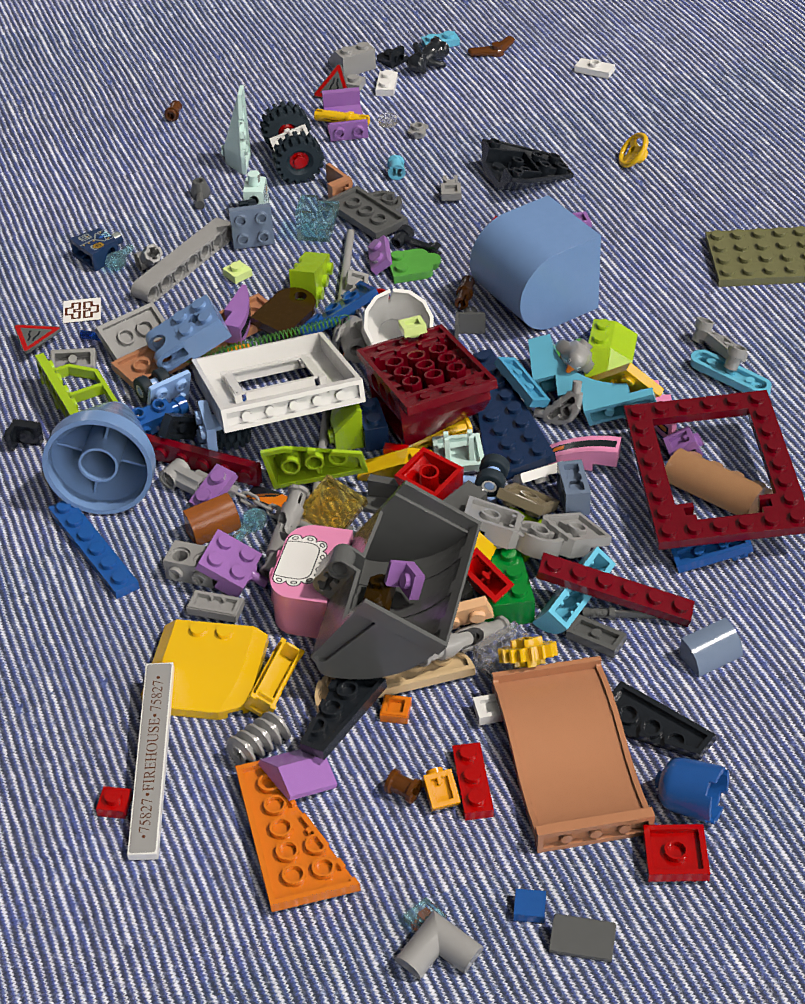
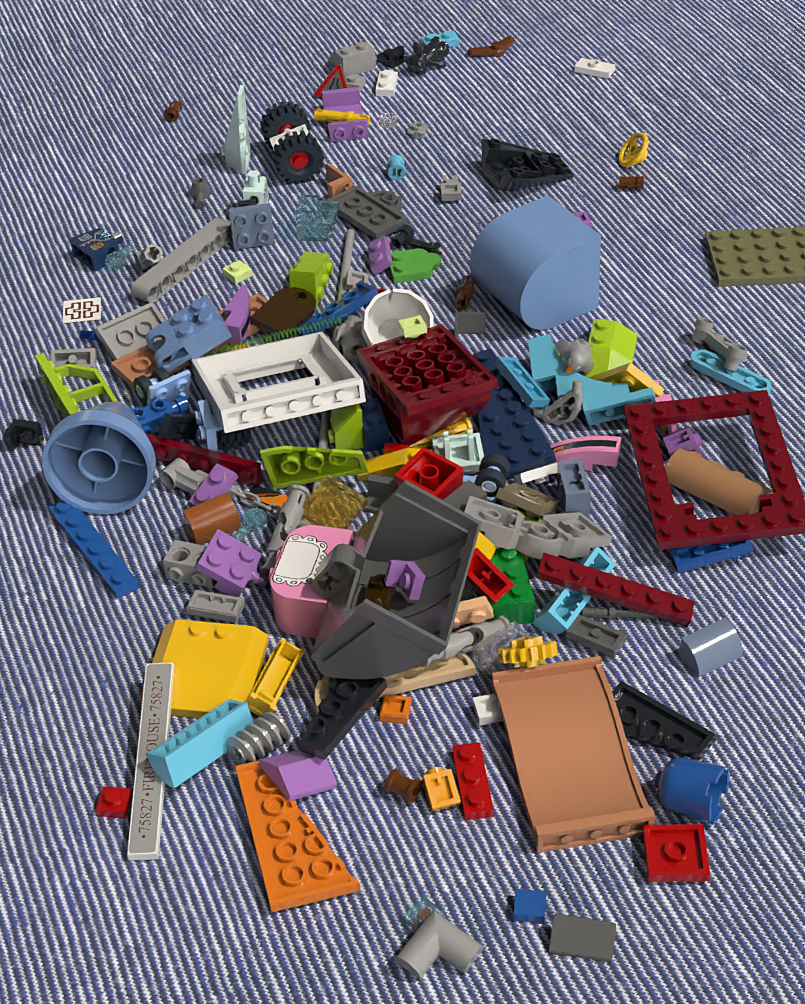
(34, 335): piece -> none
(198, 743): none -> medium azure brick
(631, 182): none -> reddish brown pin

